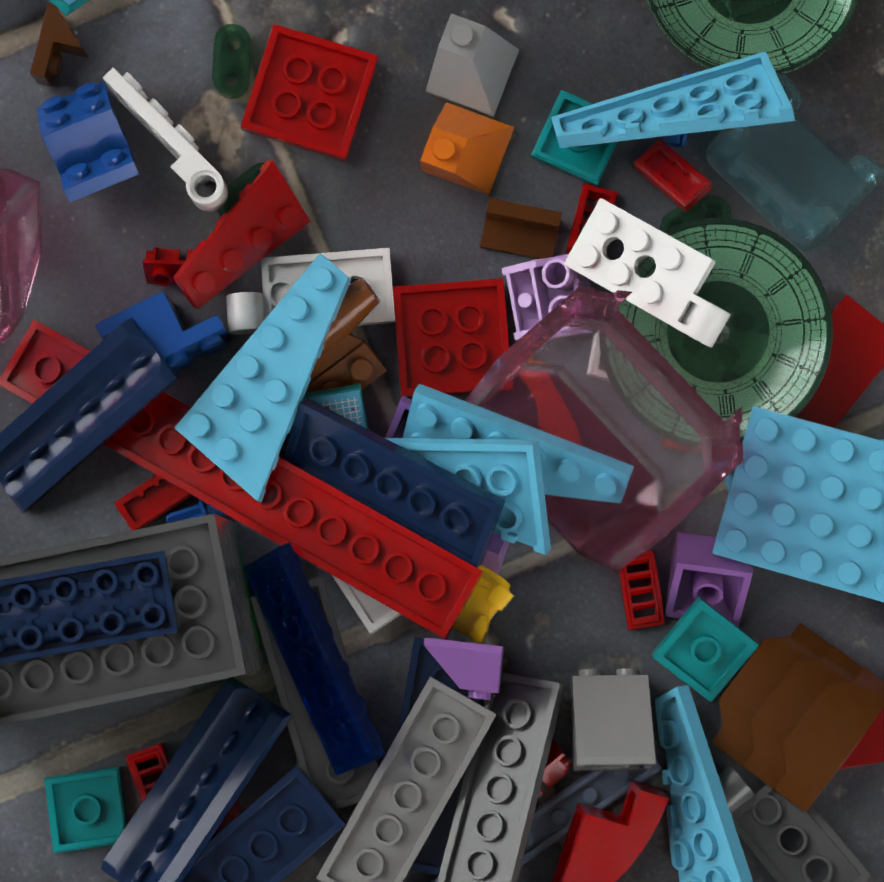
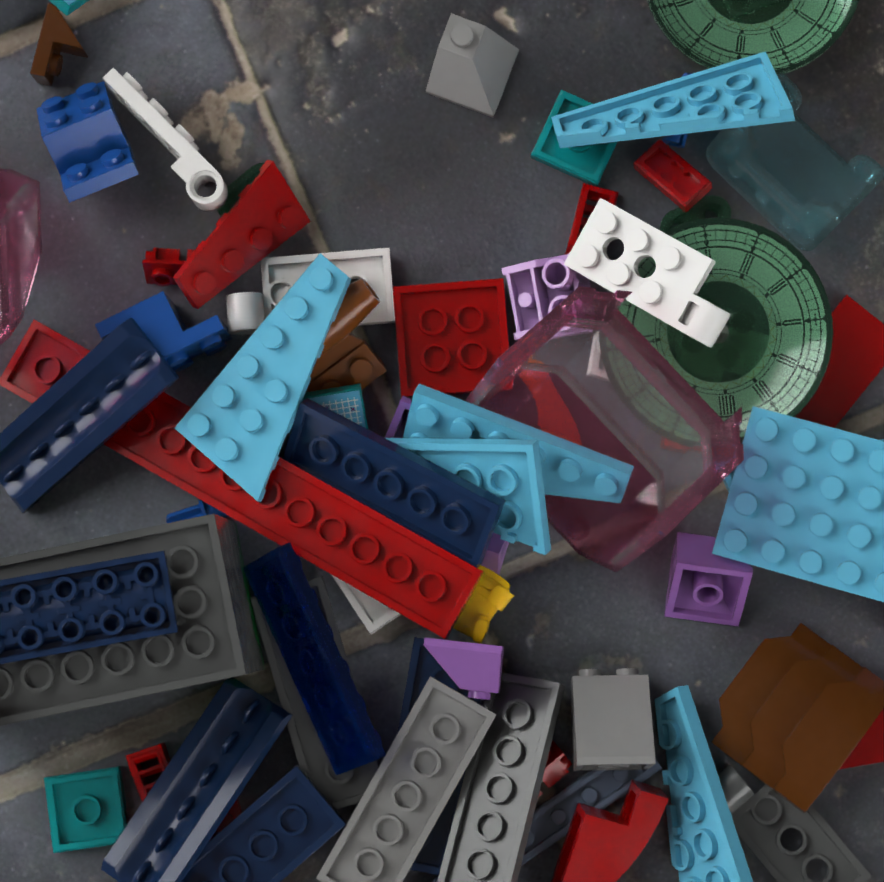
(150, 502): red plate -> none
(231, 63): clear green plate -> none
(309, 92): red plate -> none
(466, 148): orange slope -> none
(520, 229): reddish brown panel -> none
(654, 588): red slope -> none
(705, 649): teal plate -> none

